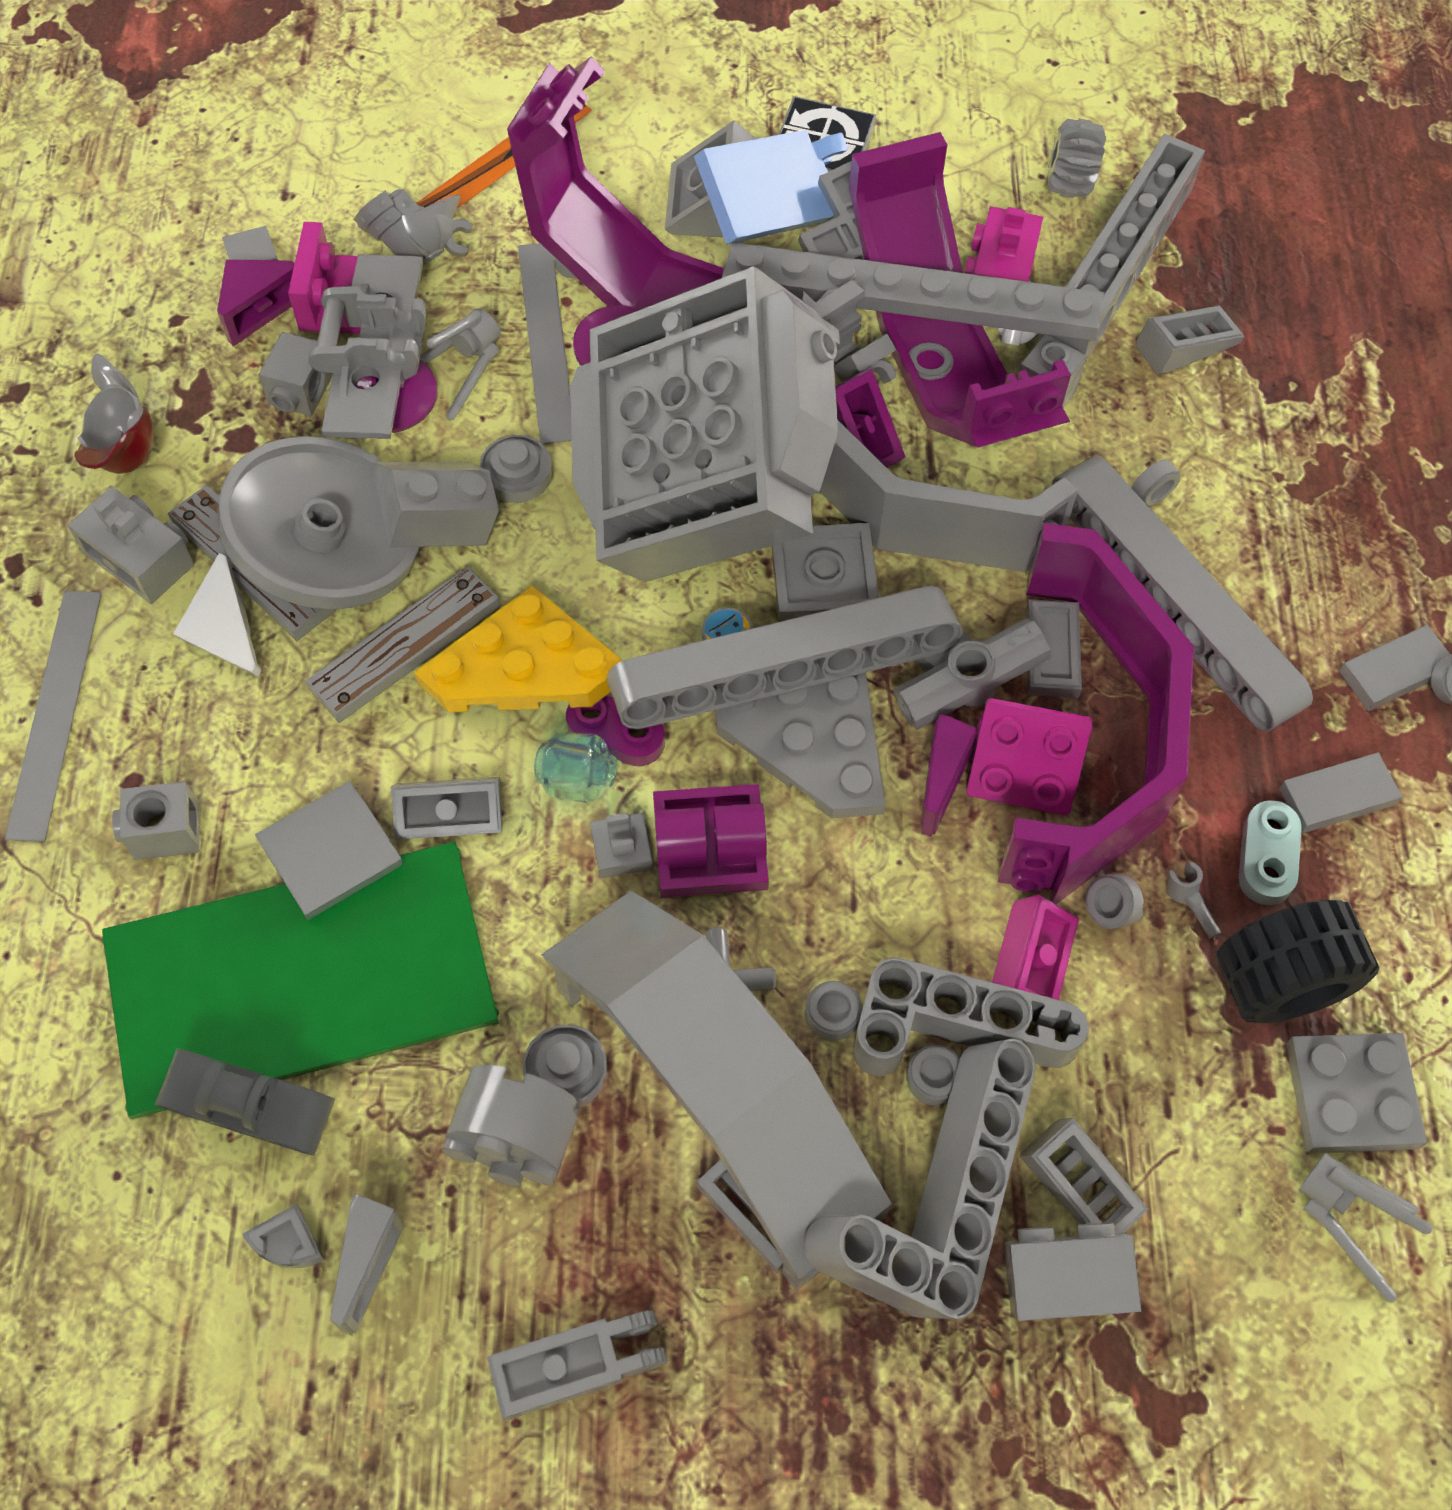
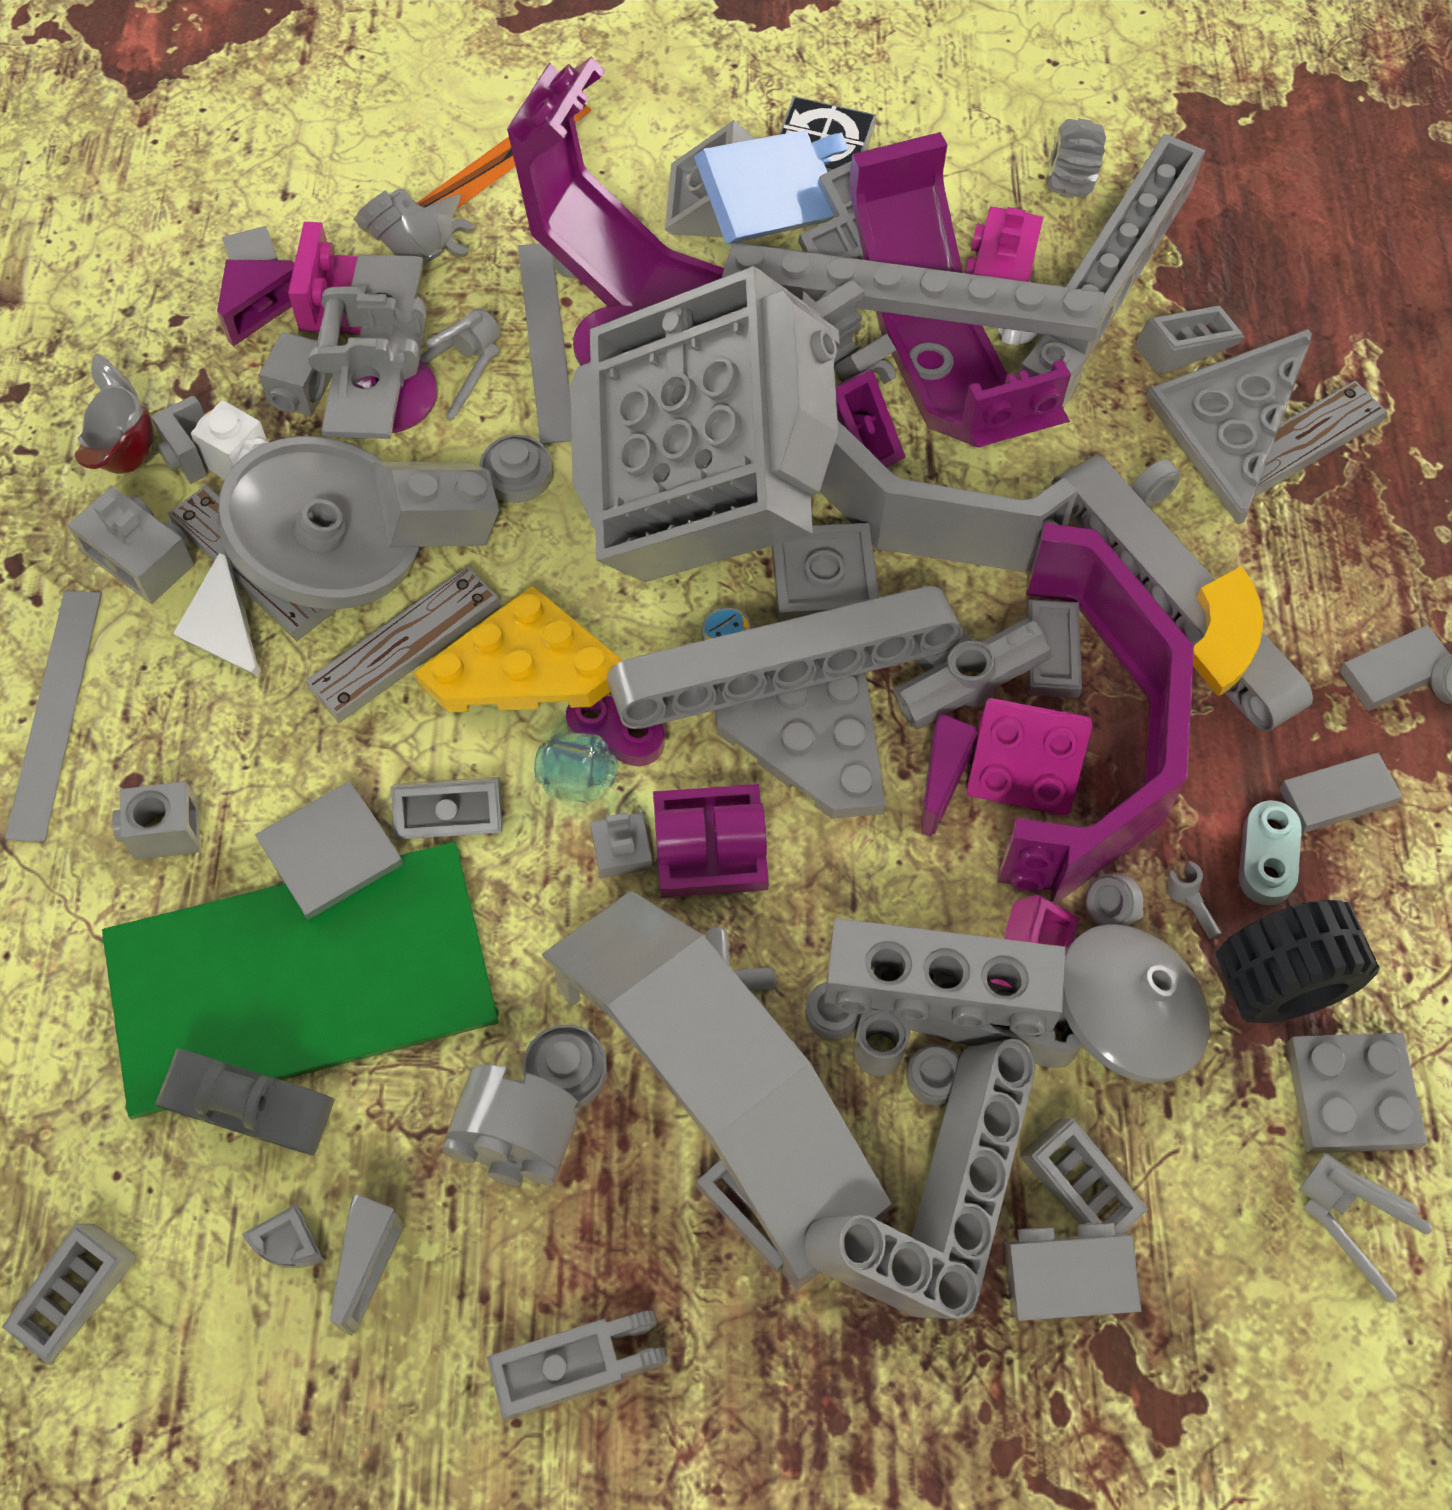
(69, 1257): none -> light grey slope
(175, 430): none -> light grey bracket
(226, 437): none -> white brick
(915, 953): none -> light grey brick
(1134, 1003): none -> light grey dish
(1231, 415): none -> light grey tile
(1231, 632): none -> yellow tile
(1319, 432): none -> light grey tile

